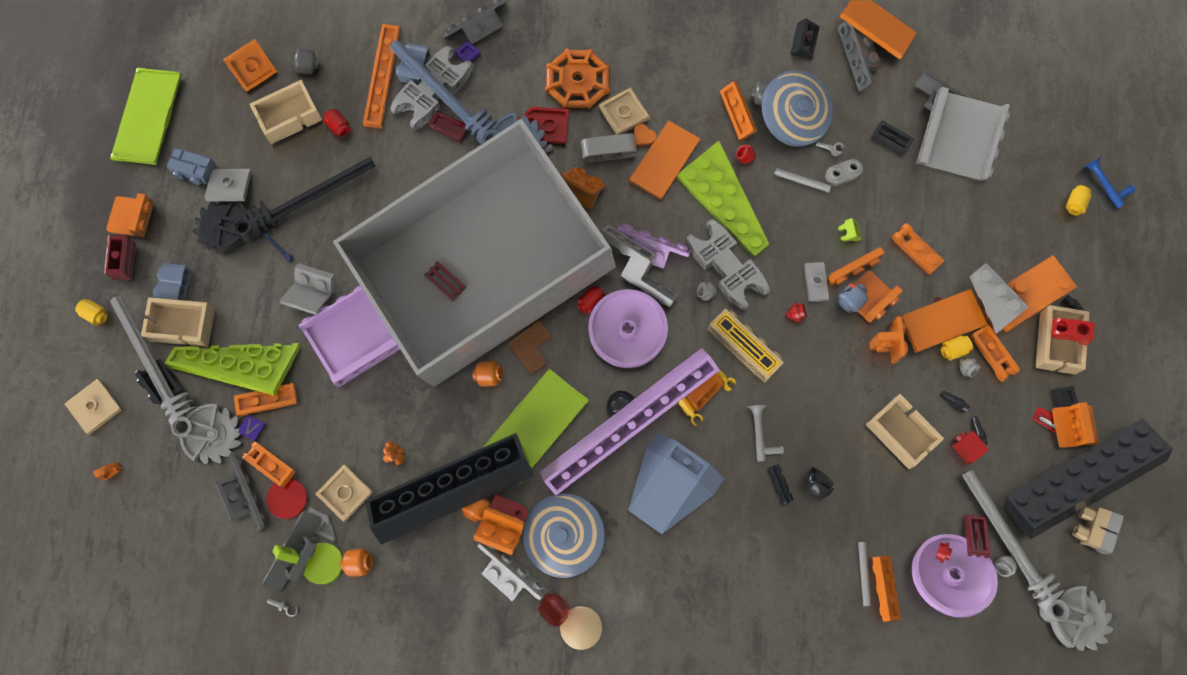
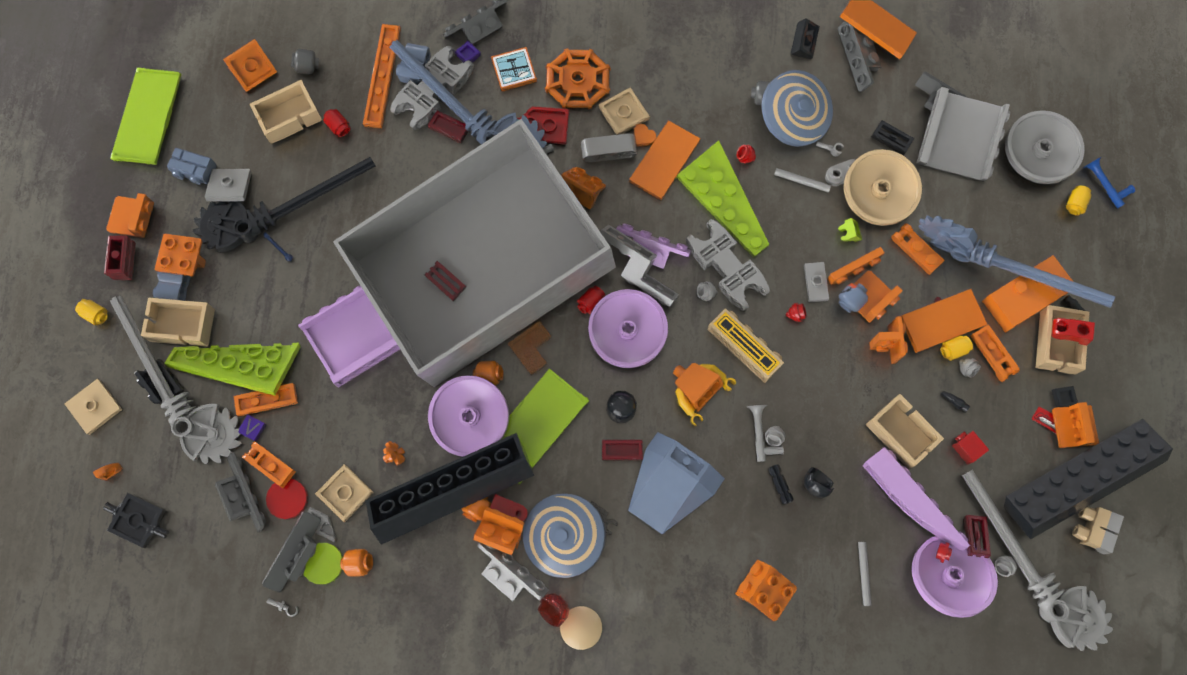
(136, 520): none -> black plate
(179, 255): none -> orange bracket
(285, 554): lime tile -> none
(310, 289): light grey bracket -> none
(468, 415): none -> lavender dish
(513, 69): none -> tile
(622, 450): none -> dark red tile
(629, 421): lavender brick -> none
(738, 110): orange plate -> none
(766, 590): none -> orange bracket
(775, 436): none -> light grey plate
(882, 187): none -> tan dish
(886, 588): orange plate -> none
(910, 497): none -> lavender slope
(964, 248): none -> sand blue piece
(979, 430): black piece -> none
(998, 298): light grey wing -> none
(1044, 147): none -> light grey dish

